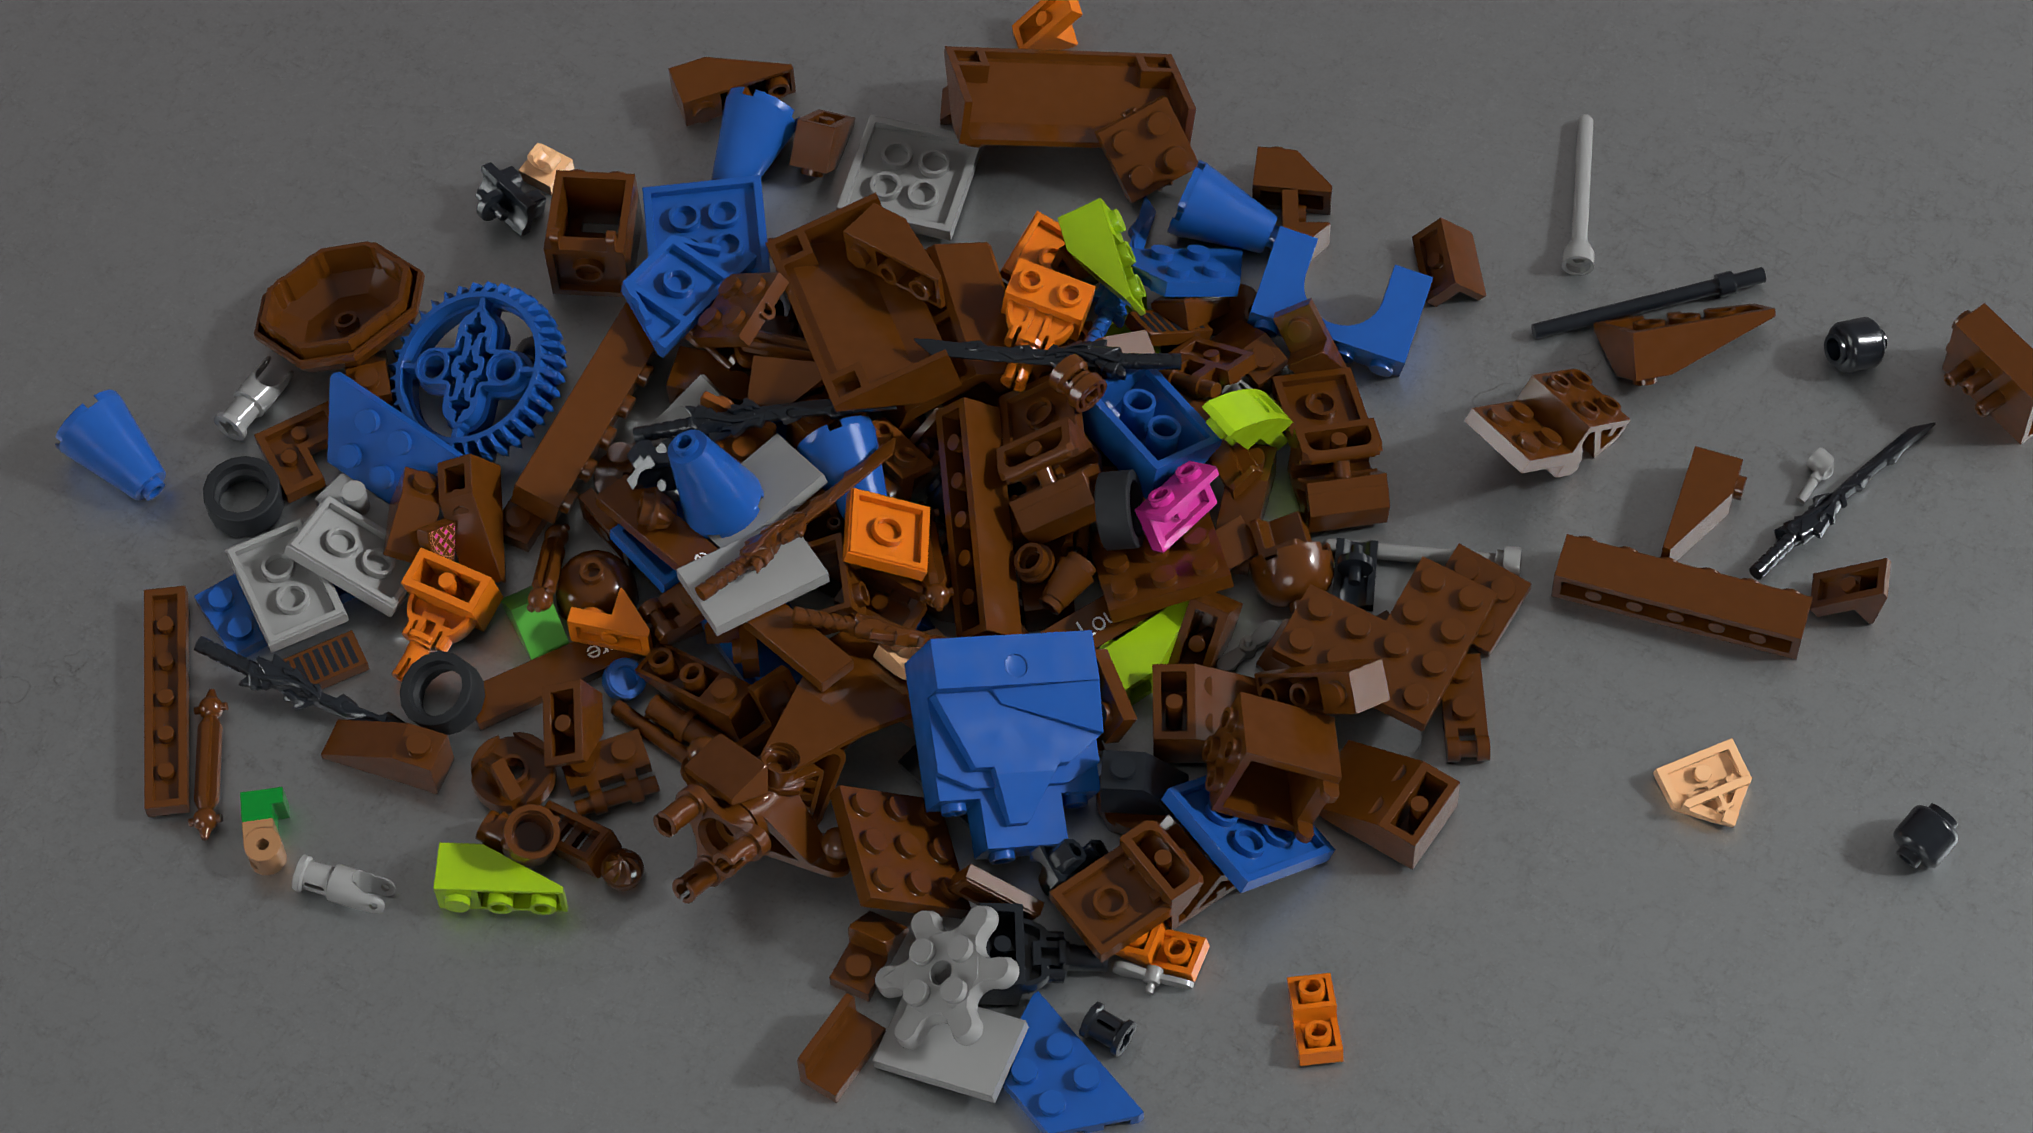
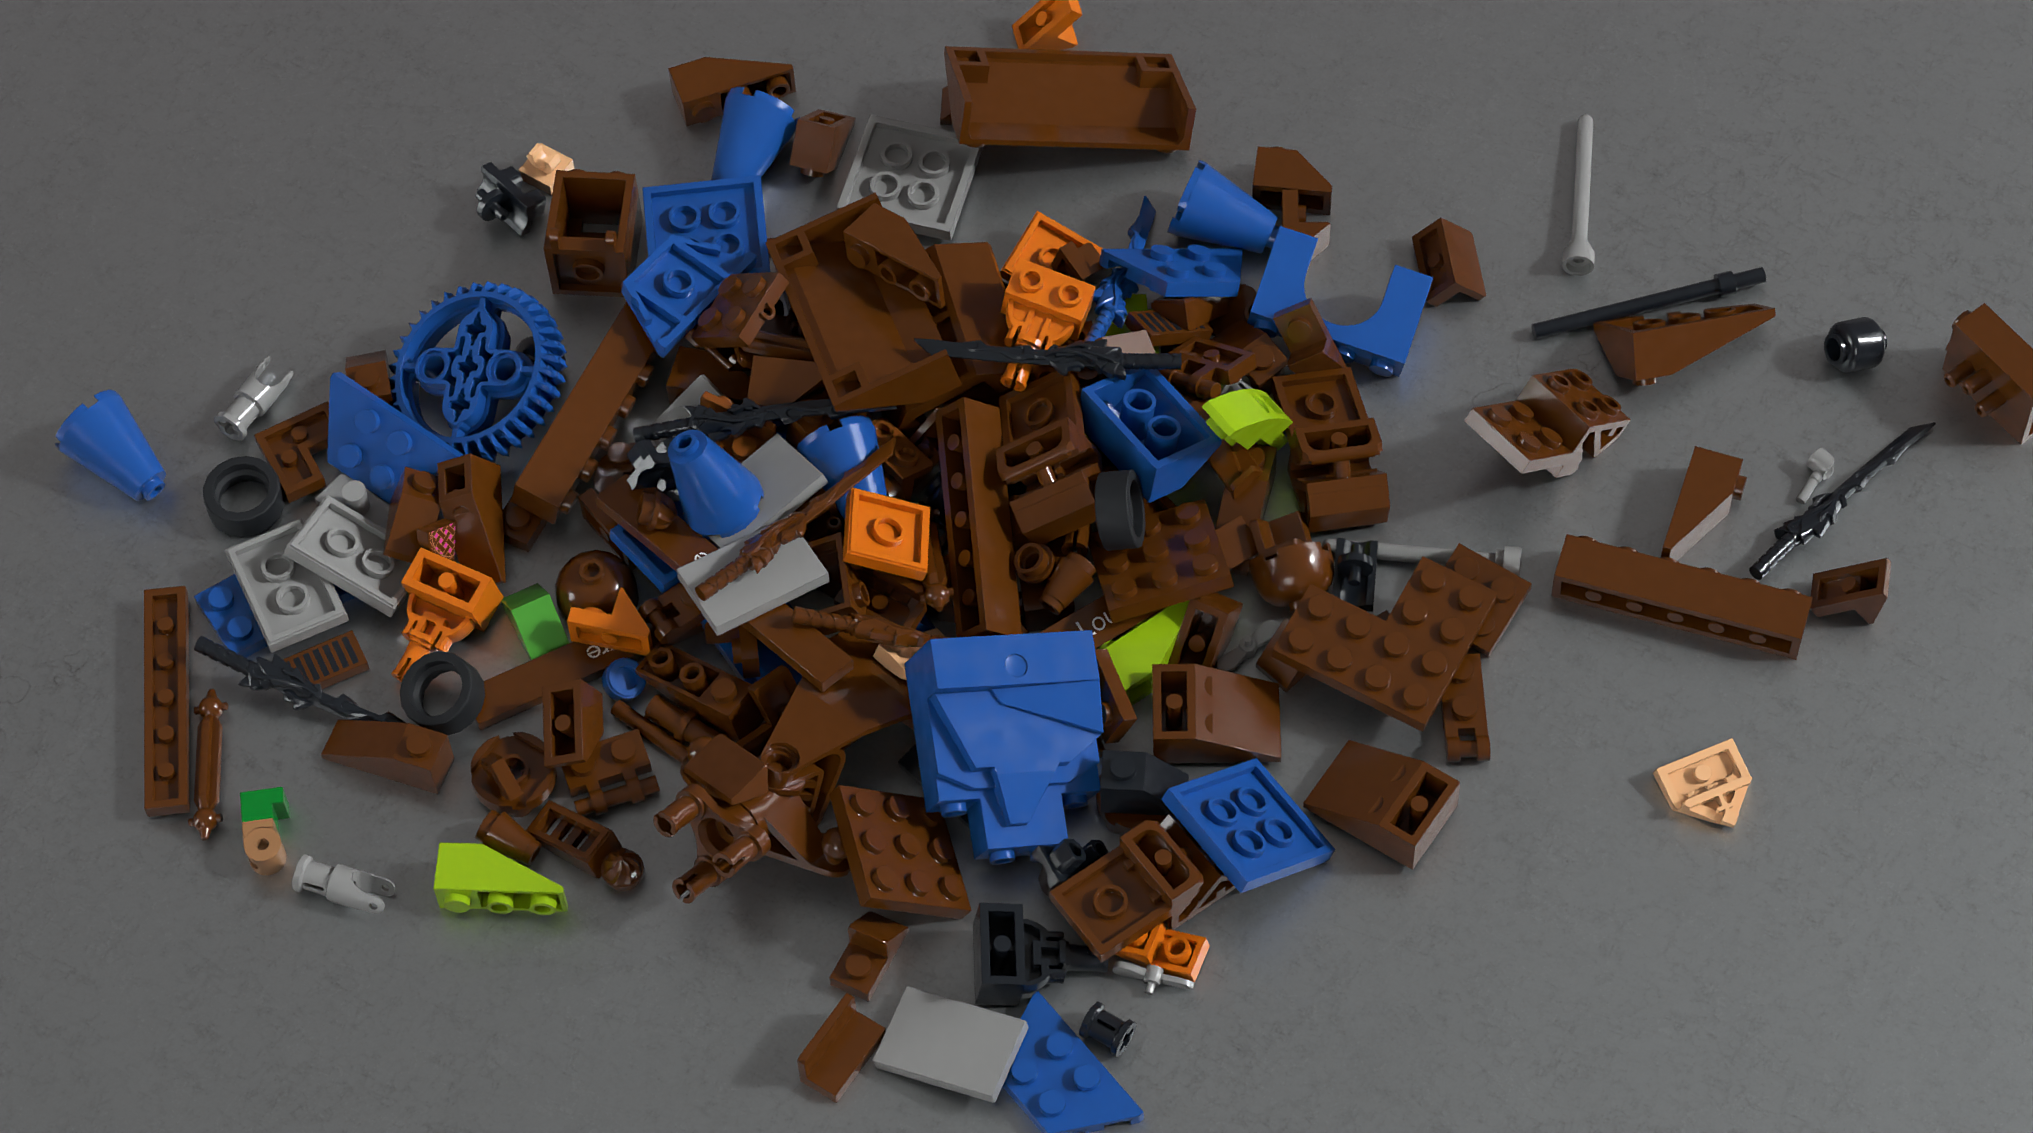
(339, 306): reddish brown rock -> none
(530, 835): reddish brown piece -> none
(548, 568): reddish brown wheel -> none
(958, 996): light grey plate -> none
(983, 887): reddish brown tile -> none
(1077, 383): reddish brown wheel -> none
(1096, 243): lime slope -> none
(1147, 148): reddish brown plate -> none
(1177, 504): dark pink bracket -> none
(1273, 764): reddish brown container -> none
(1315, 1019): orange slope -> none
(1327, 687): reddish brown slope -> none
(1926, 836): black head -> none

